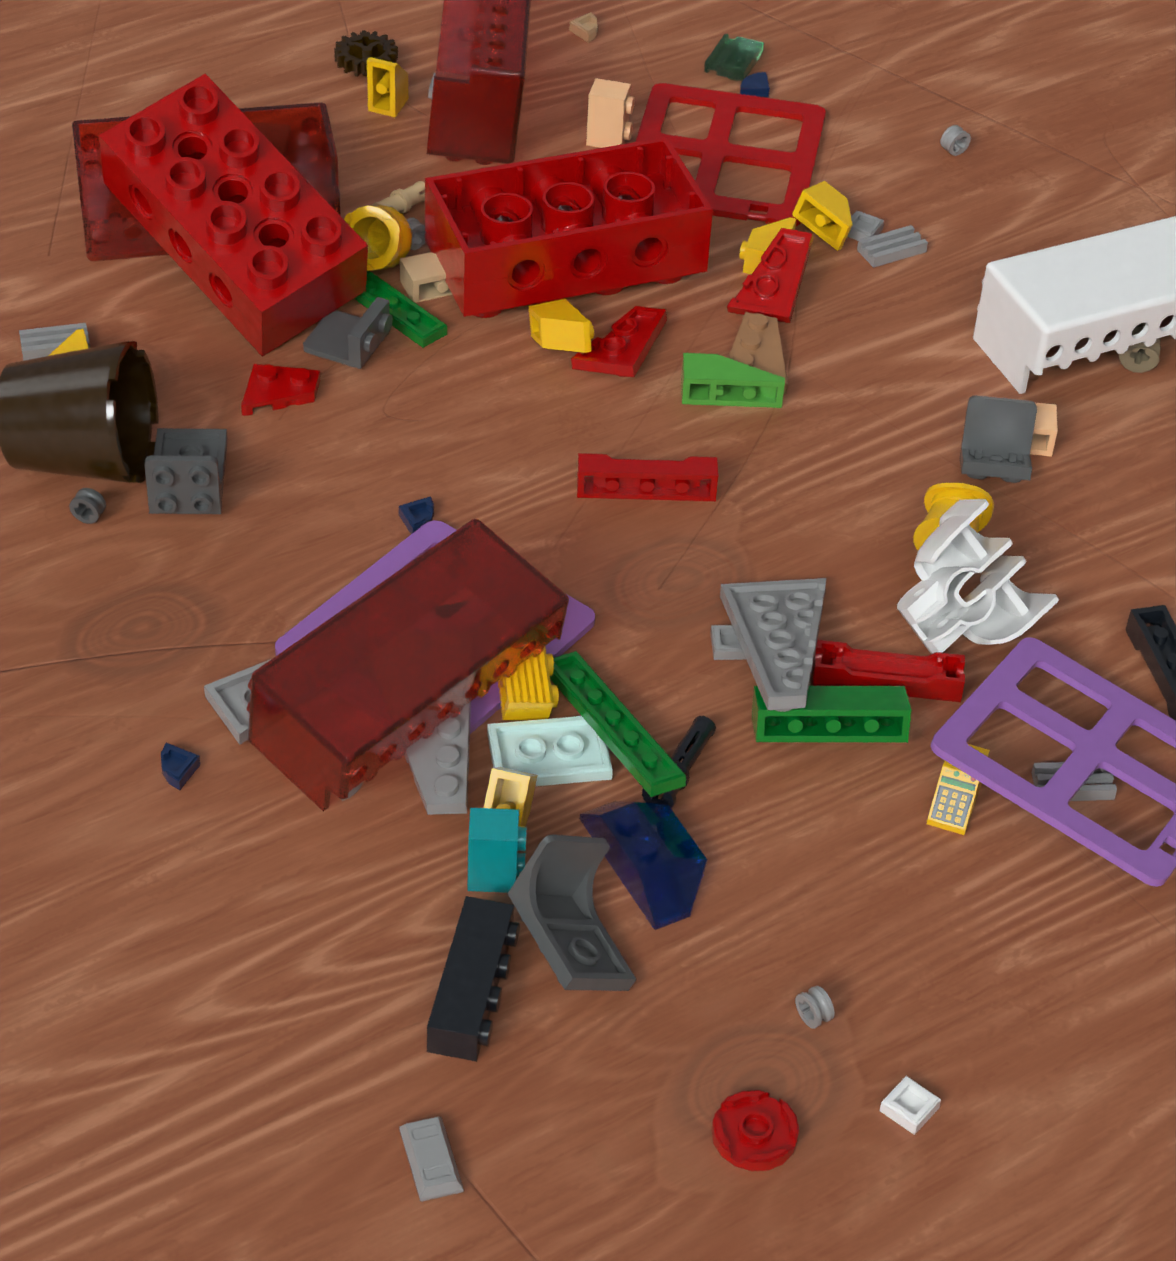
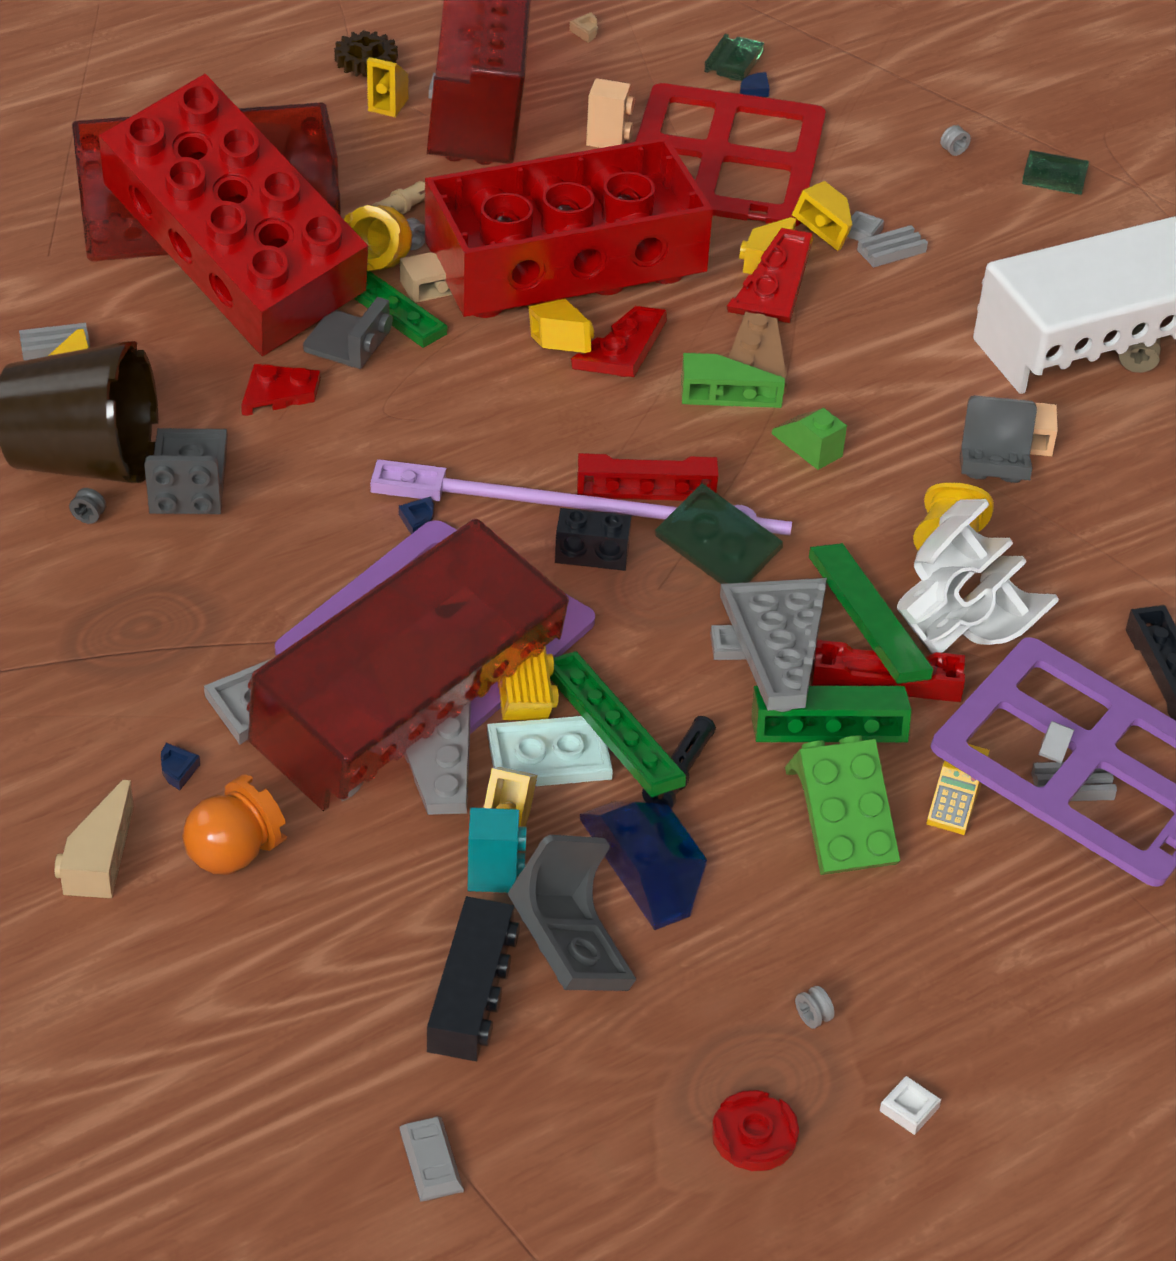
(96, 847): none -> tan slope
(231, 828): none -> orange tile
(427, 481): none -> lavender bar
(592, 539): none -> black brick
(718, 537): none -> clear green tile
(814, 437): none -> bright green slope
(846, 804): none -> bright green bracket
(871, 614): none -> green tile
(1055, 172): none -> clear green plate
(1056, 742): none -> light grey piece

